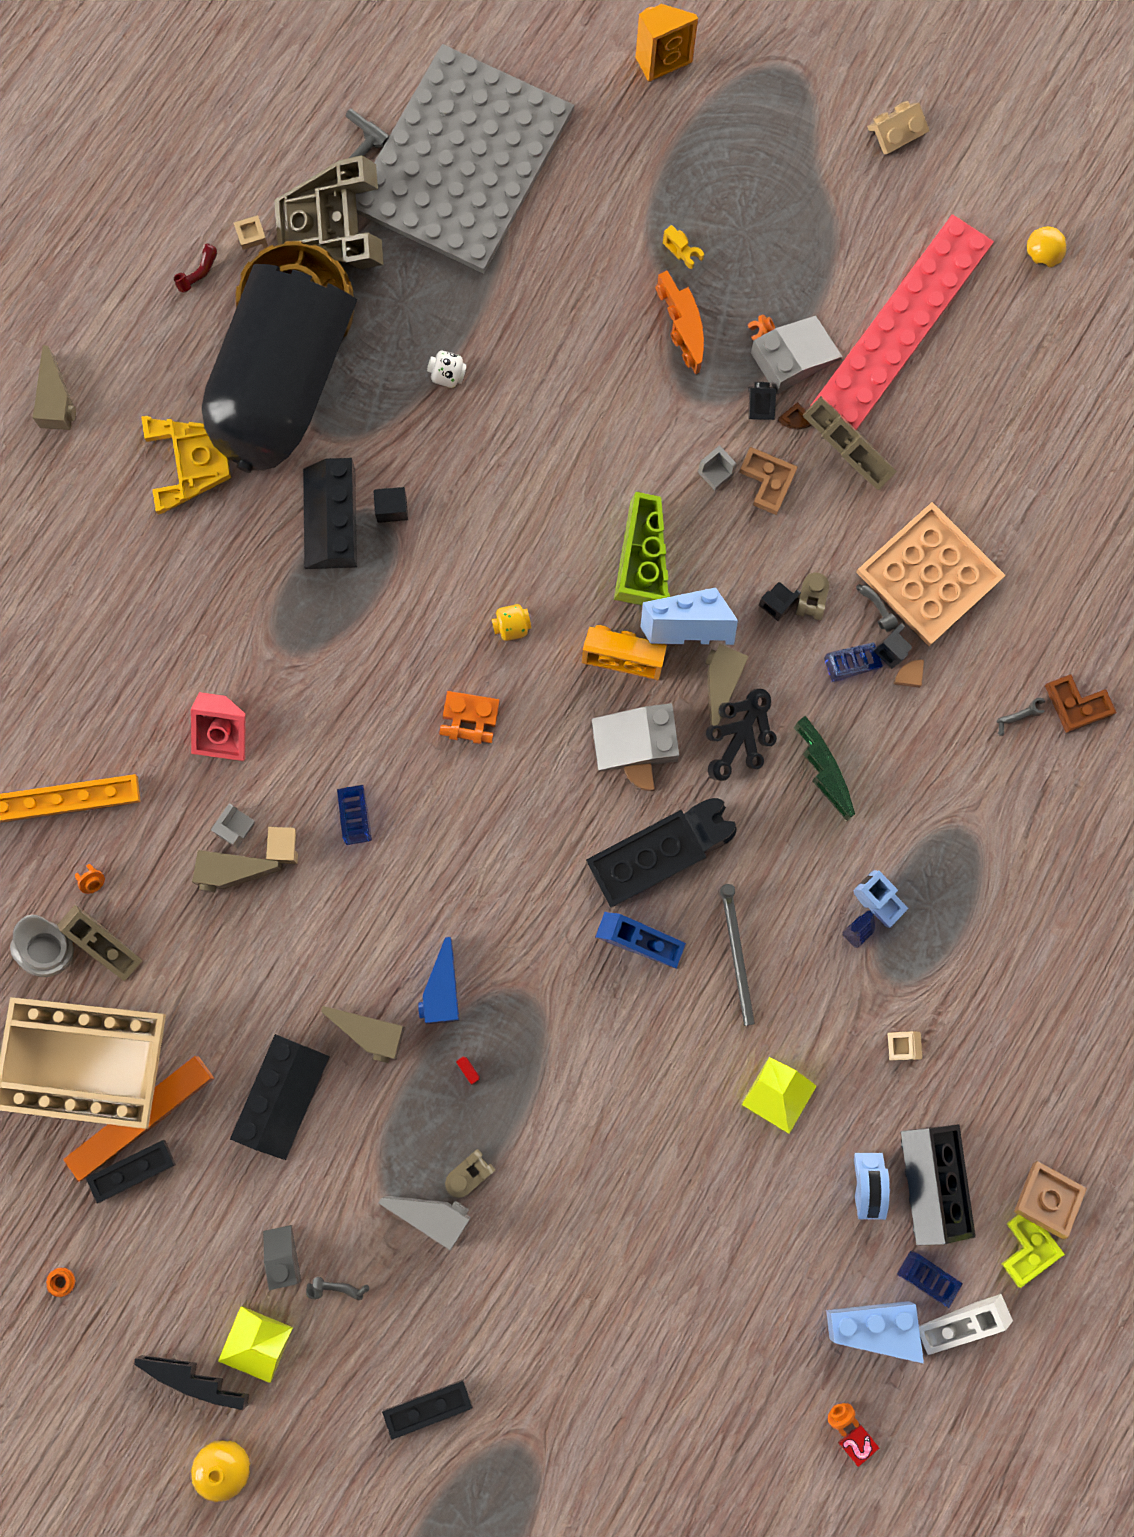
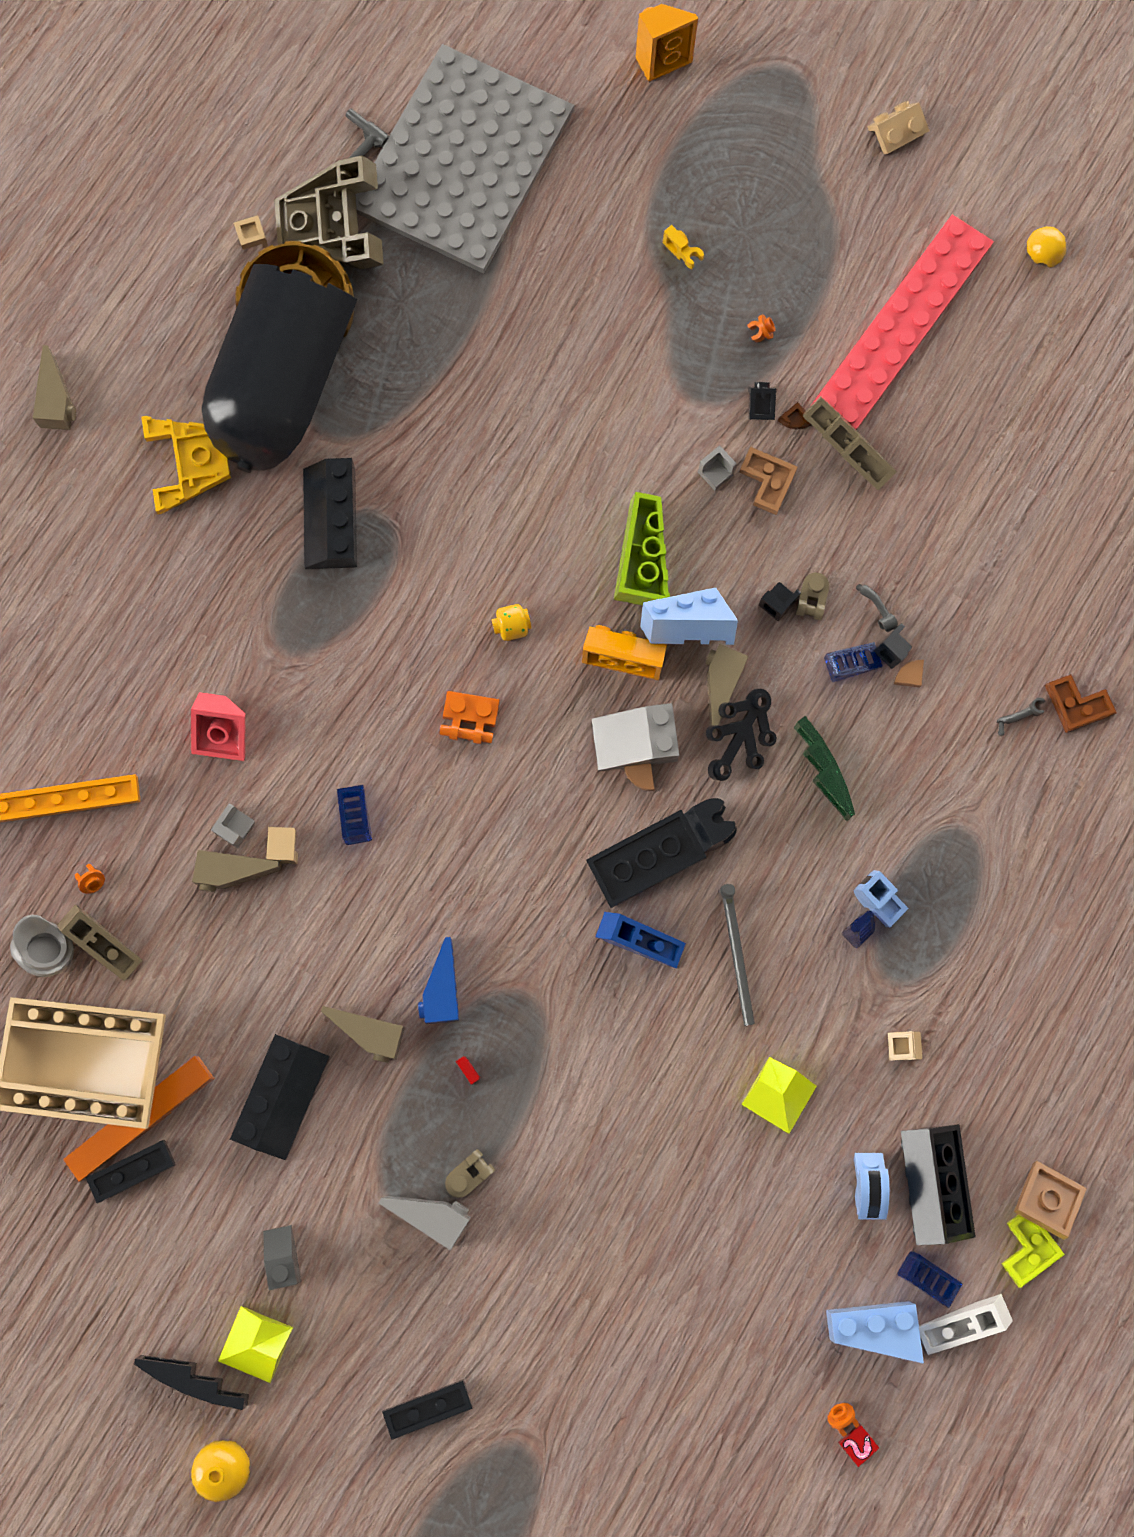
(54, 1288): orange plate -> none
(184, 282): dark red piece -> none
(315, 1290): dark grey piece -> none
(390, 504): black panel -> none
(446, 369): white head -> none
(687, 324): orange slope -> none
(794, 352): light grey slope -> none
(930, 574): light nougat plate -> none

